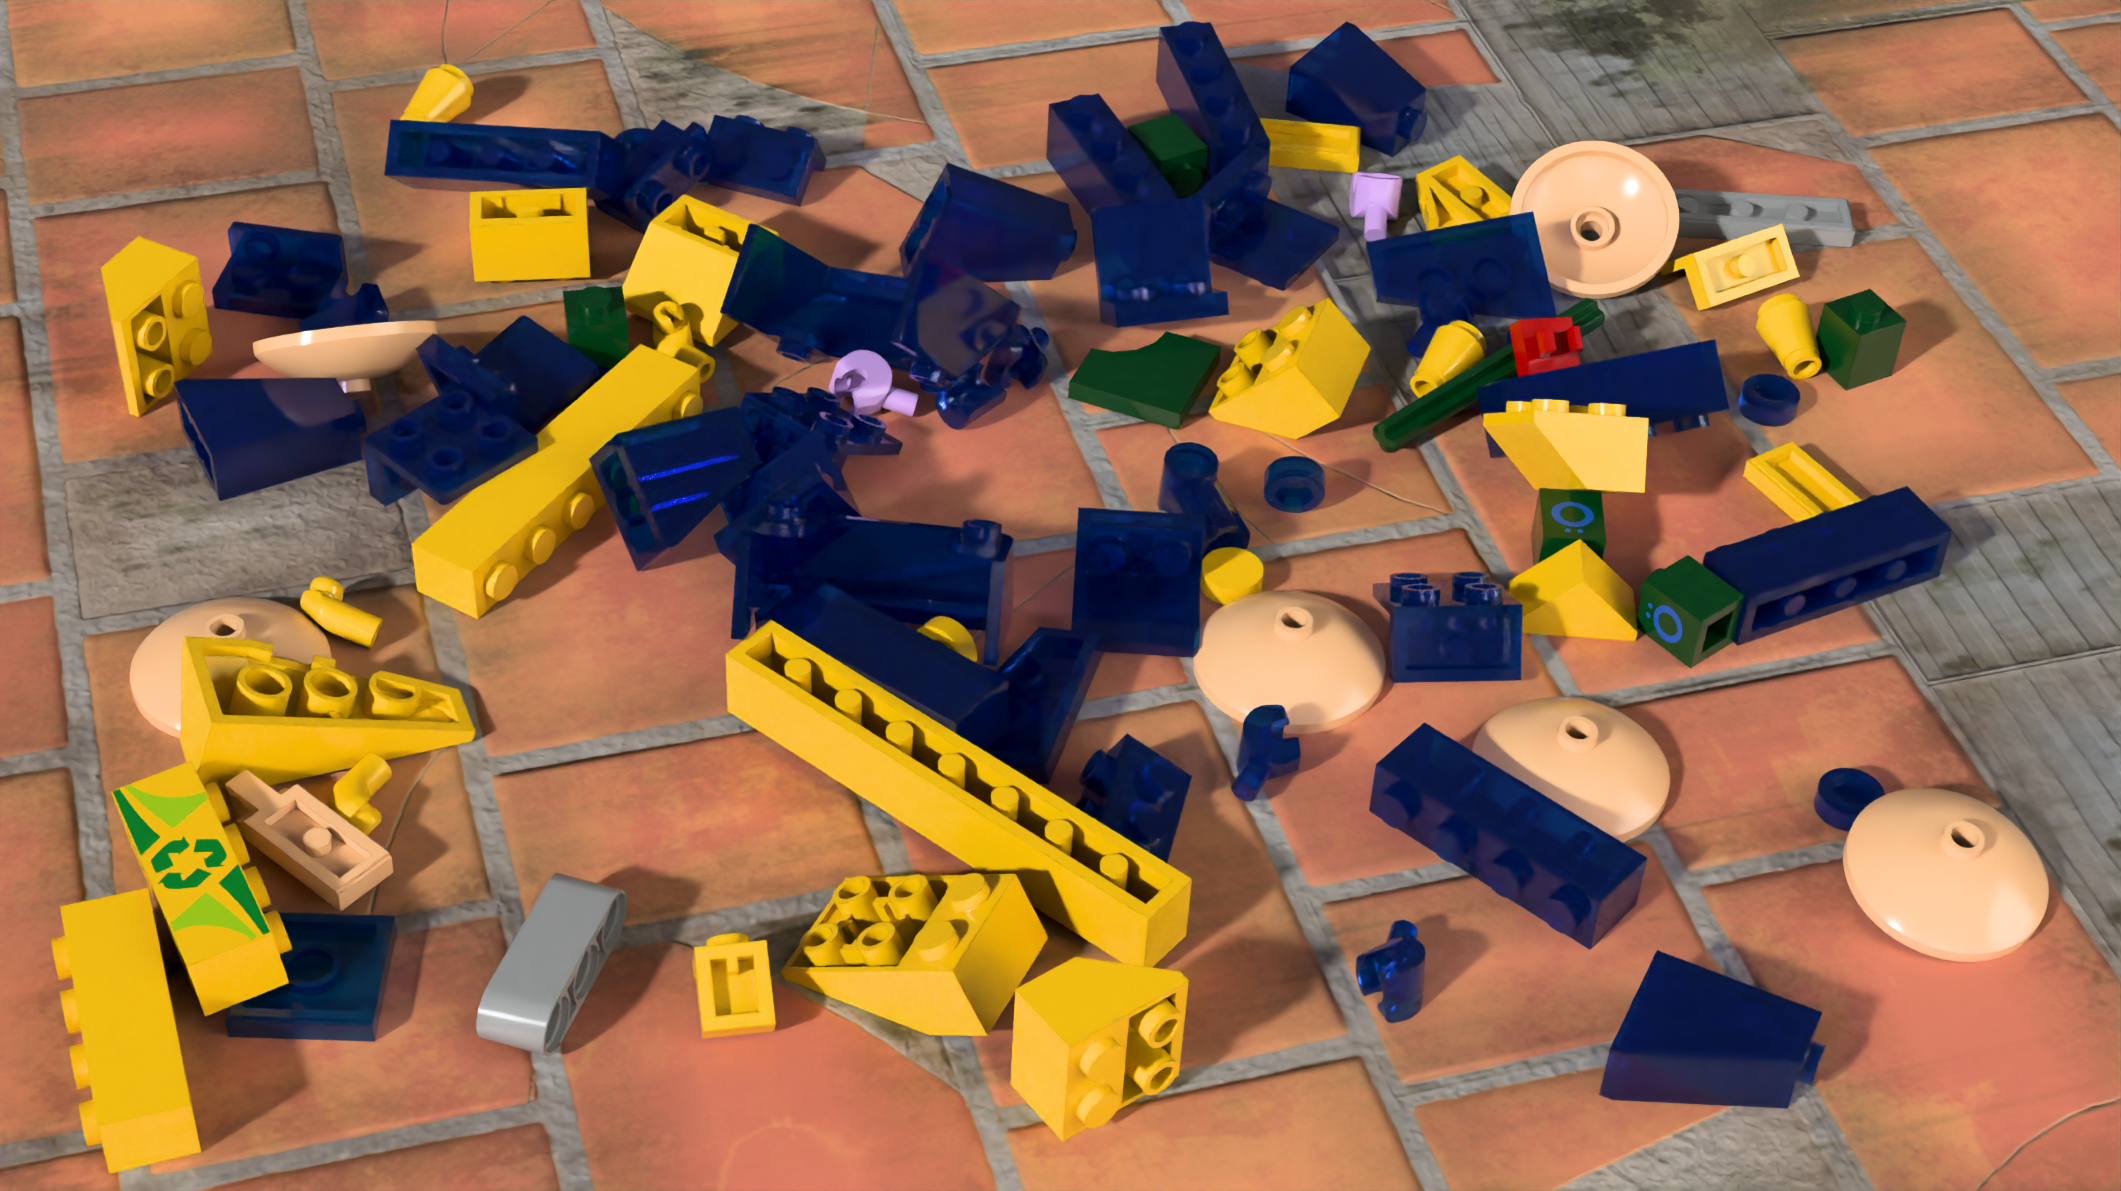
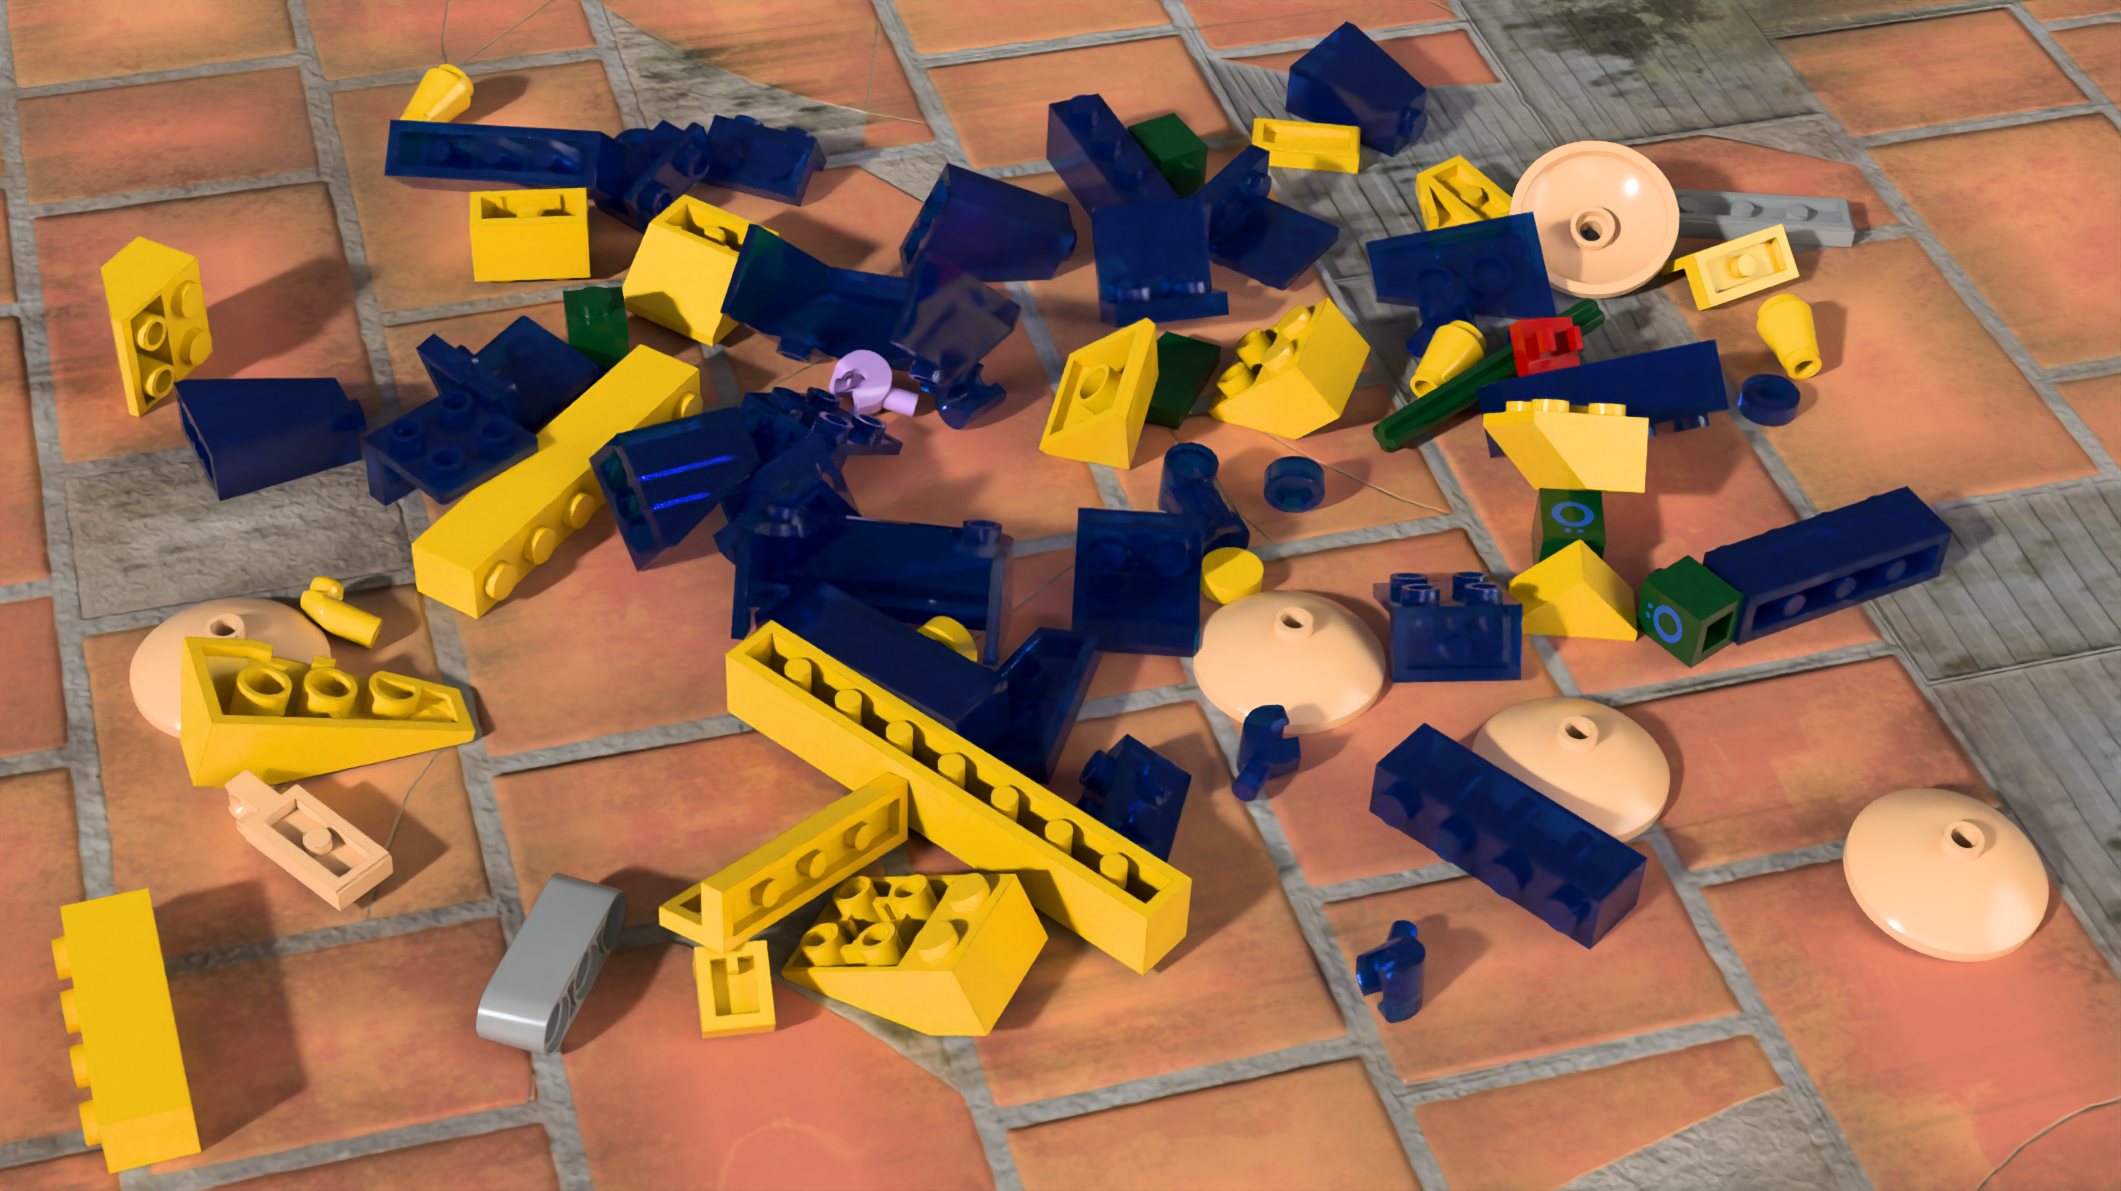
(201, 888): yellow brick -> none
(279, 271): clear blue bracket -> none
(334, 981): clear blue tile -> none
(346, 352): light nougat dish -> none
(347, 310): clear blue piece -> none
(354, 790): yellow arm -> none
(674, 338): yellow arm -> none
(792, 867): none -> yellow fence
(1018, 358): clear blue piece -> none
(1096, 1040): yellow slope -> none
(1104, 398): none -> yellow slope
(1207, 93): clear blue brick -> none
(1376, 199): lavender piece -> none
(1710, 1041): clear blue slope -> none
(1797, 482): yellow tile -> none
(1843, 795): clear blue tile -> none
(1859, 339): dark green brick -> none

